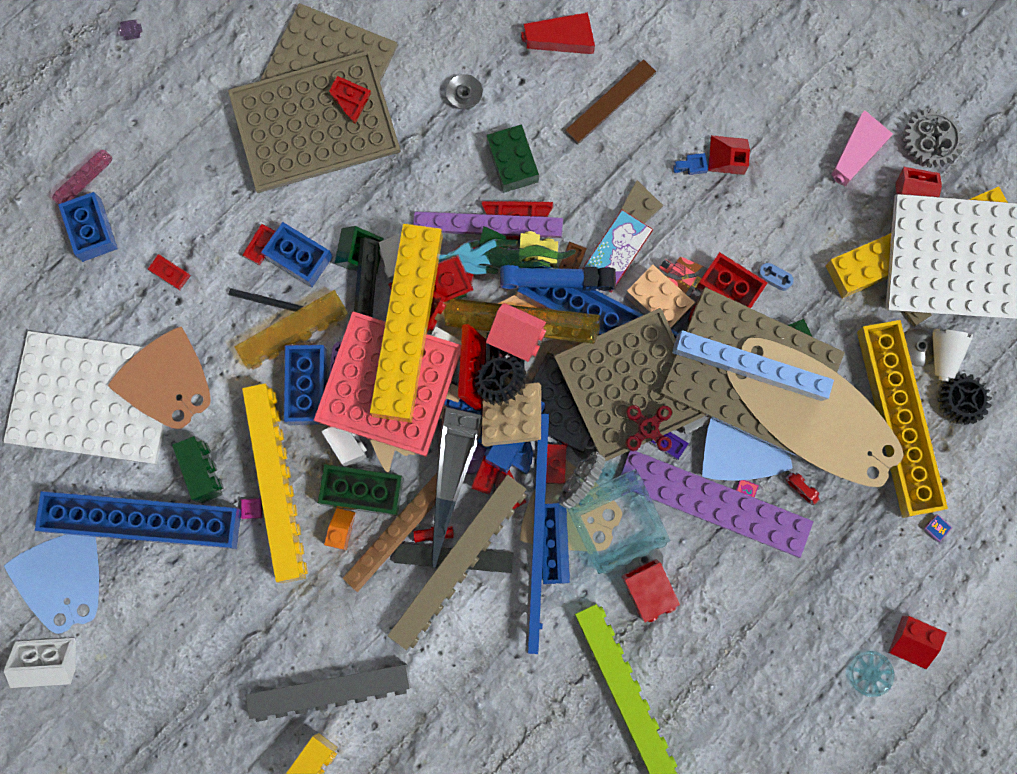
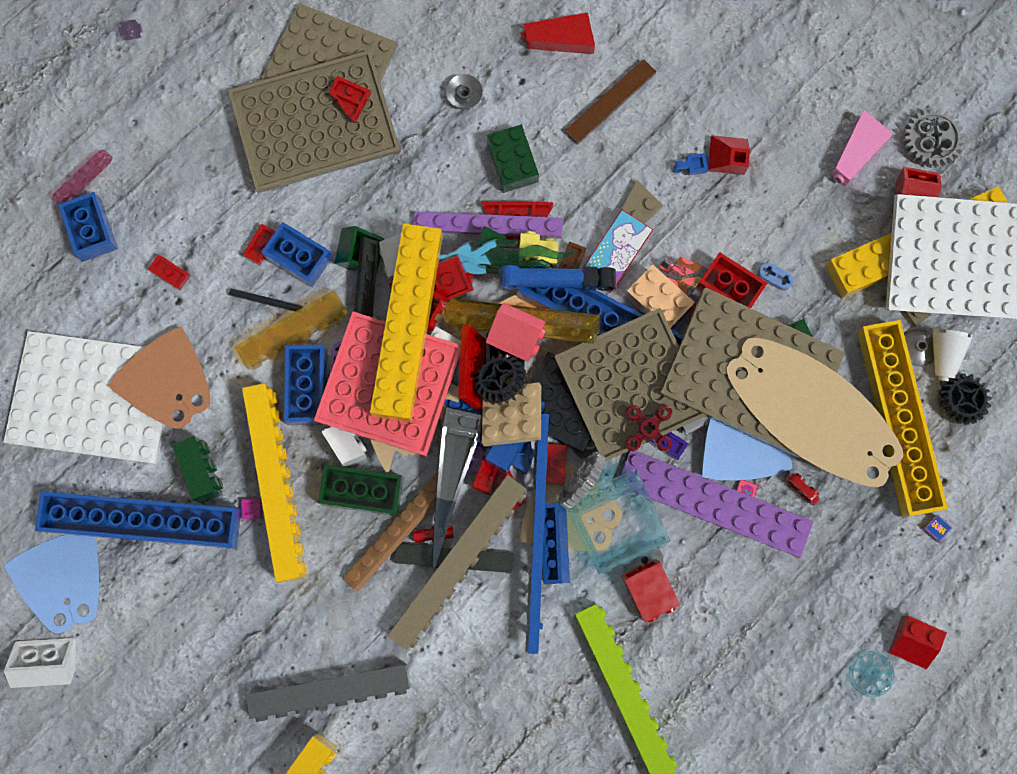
(340, 529): orange slope -> none
(753, 366): light blue brick -> none

